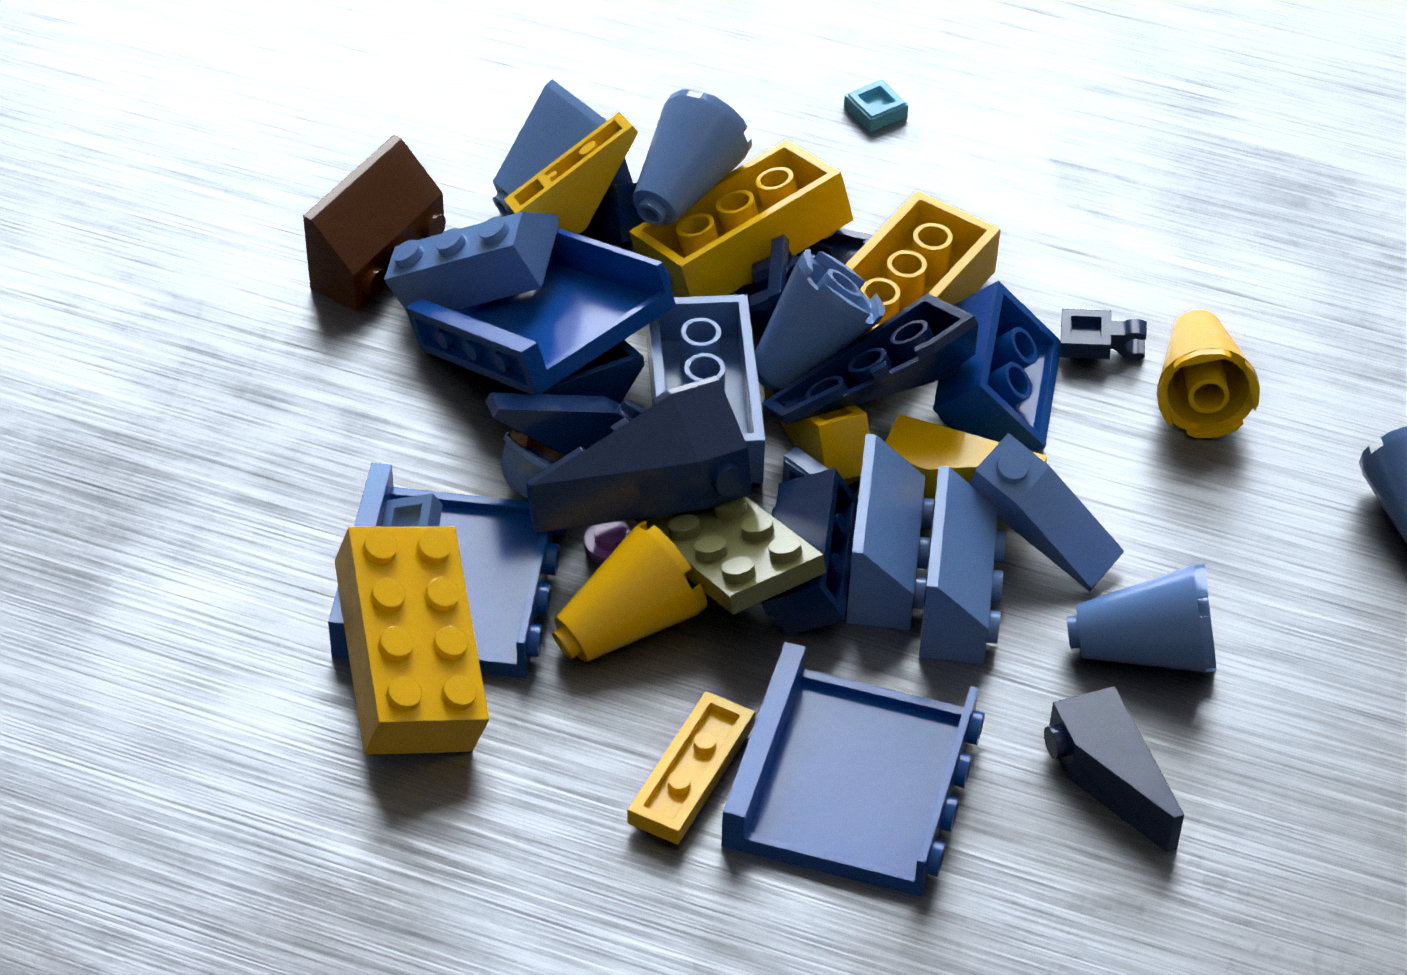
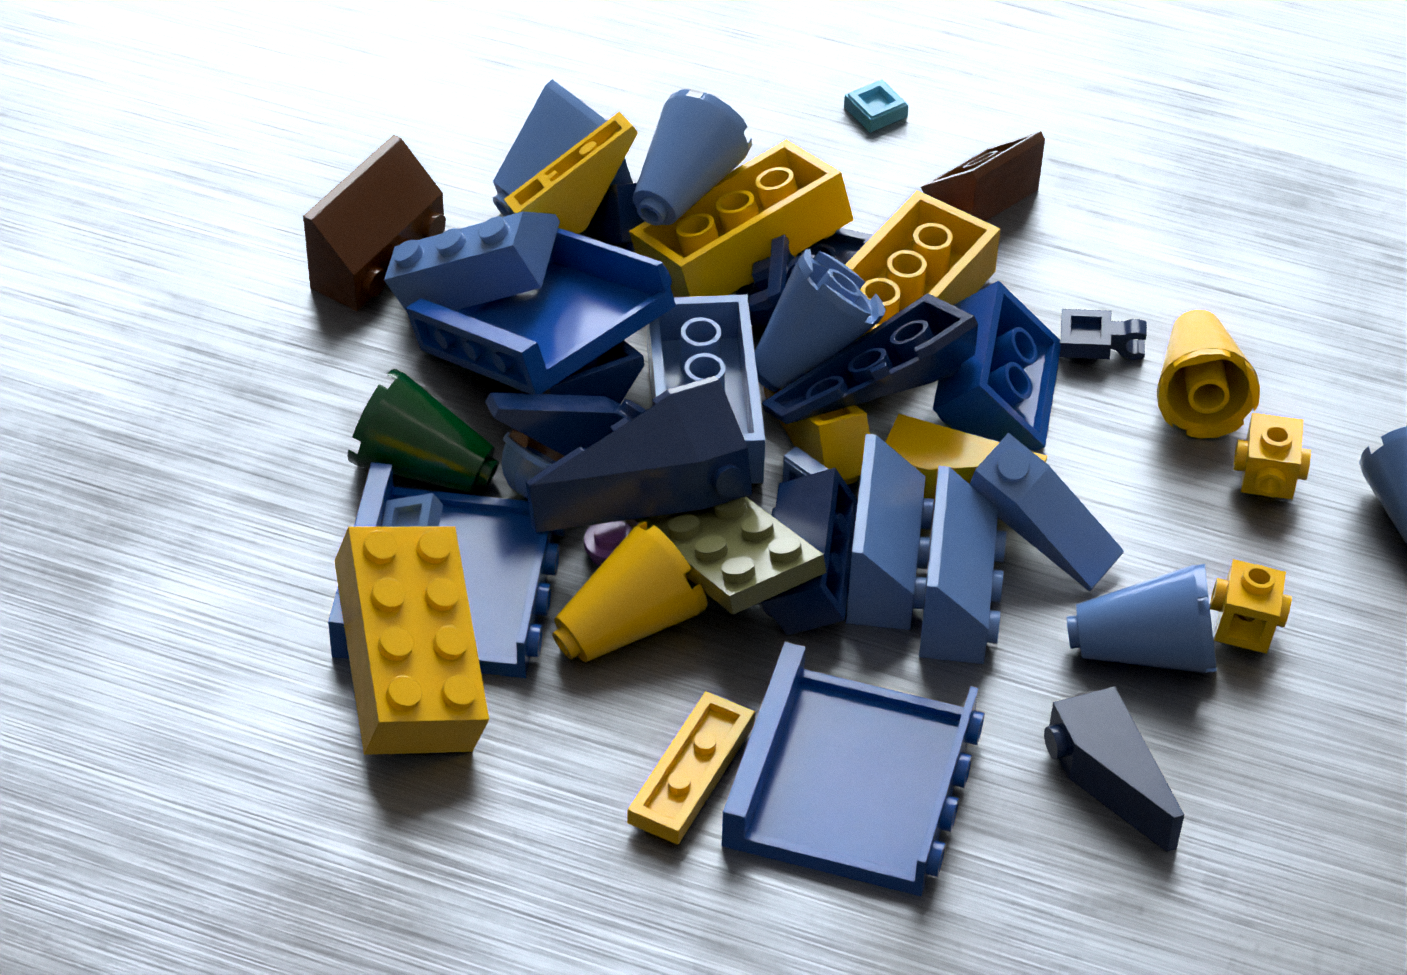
(421, 438): none -> dark green cone
(992, 178): none -> reddish brown slope
(1250, 605): none -> yellow brick
(1272, 456): none -> yellow brick

